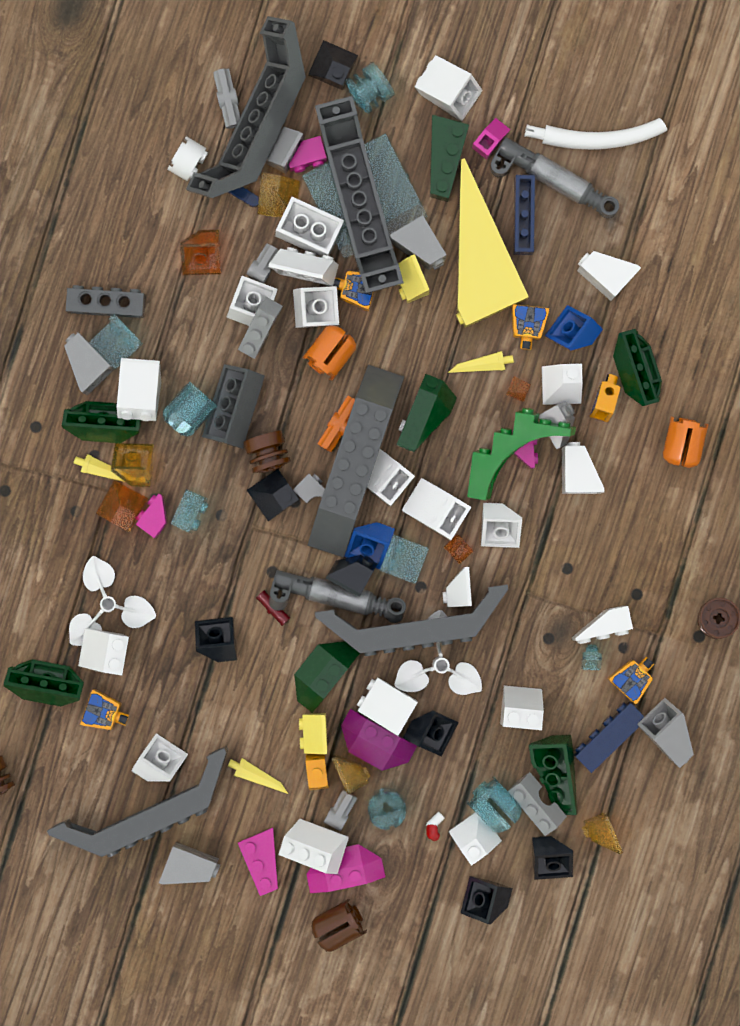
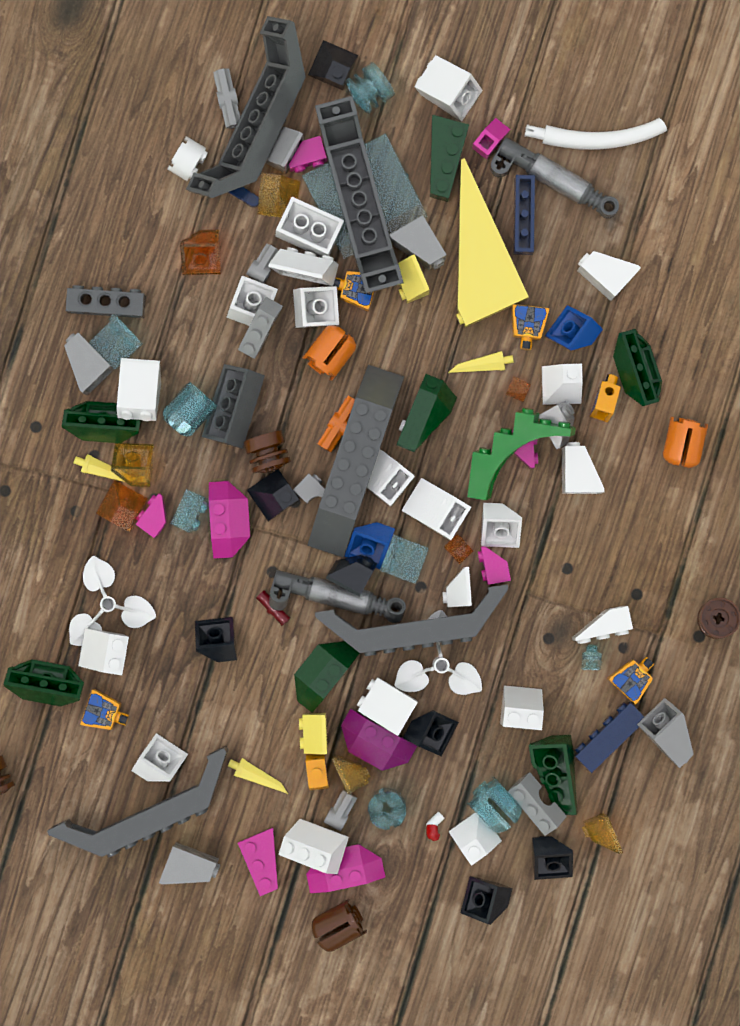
(227, 519): none -> dark pink wedge
(495, 567): none -> dark pink slope

